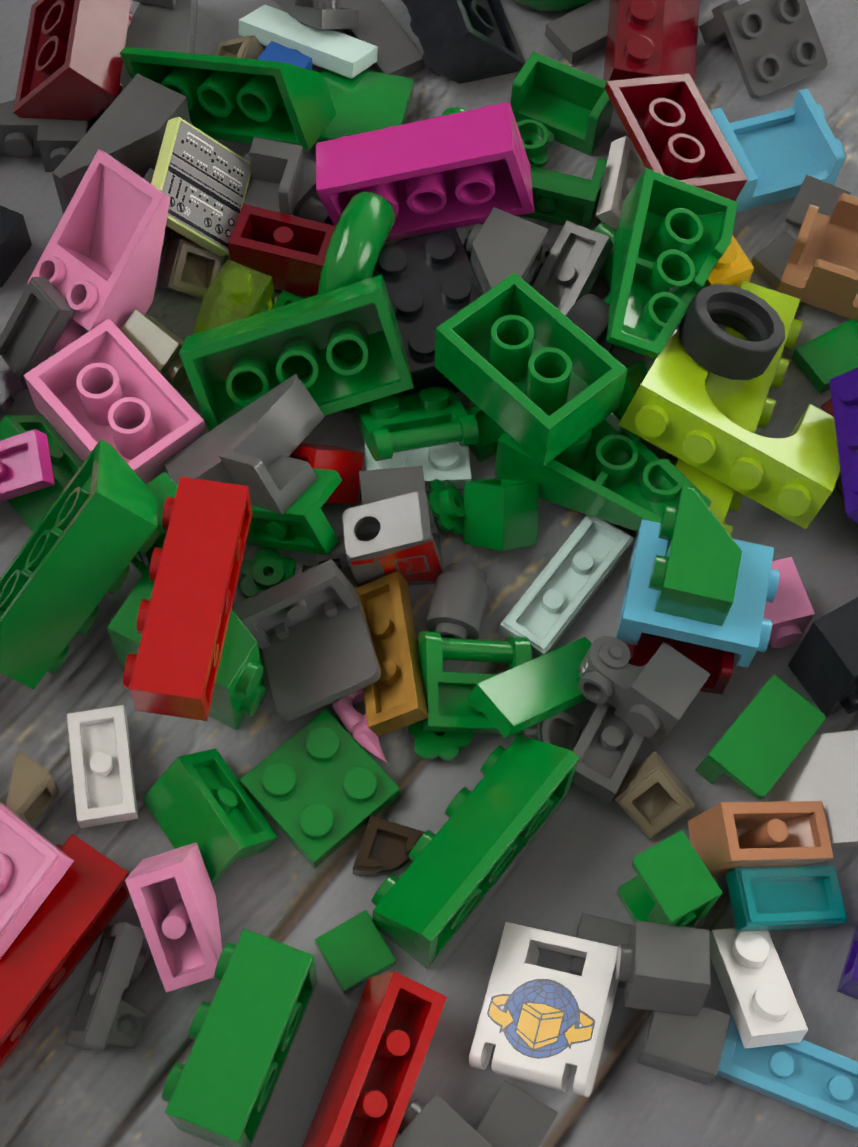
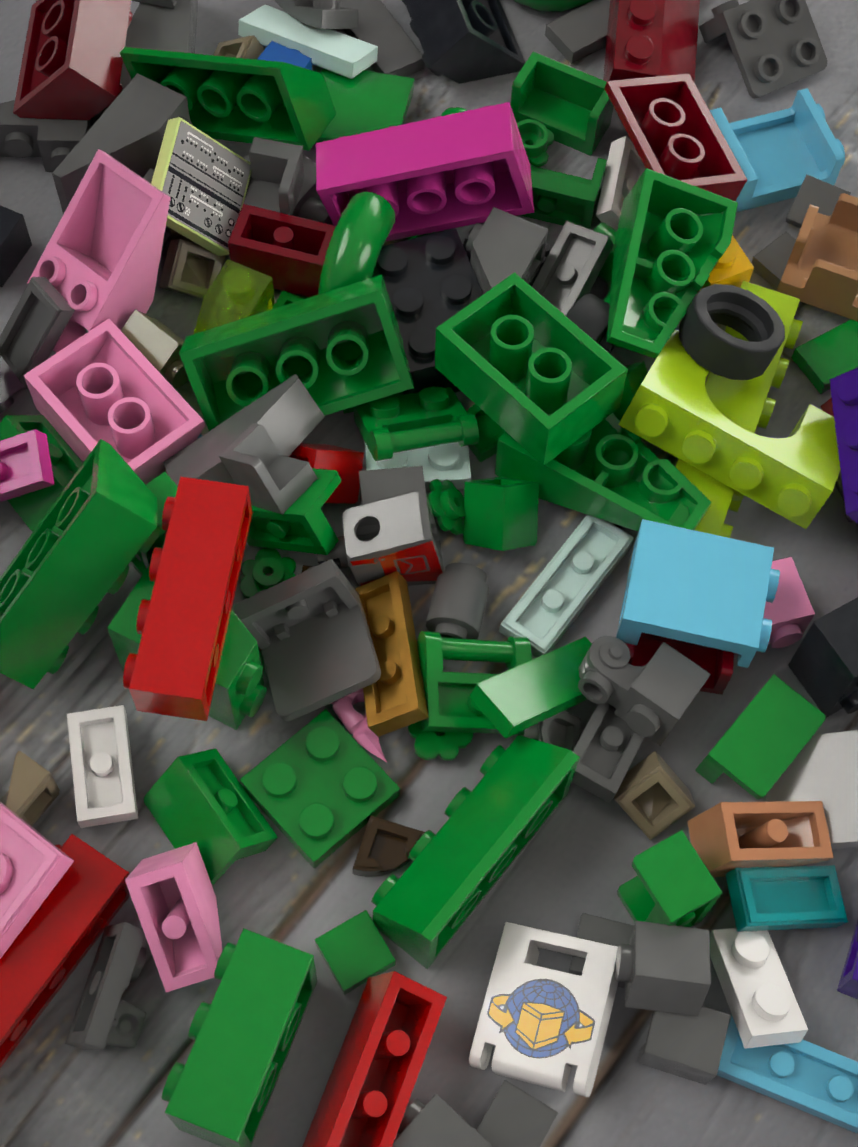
(699, 564): green slope -> none

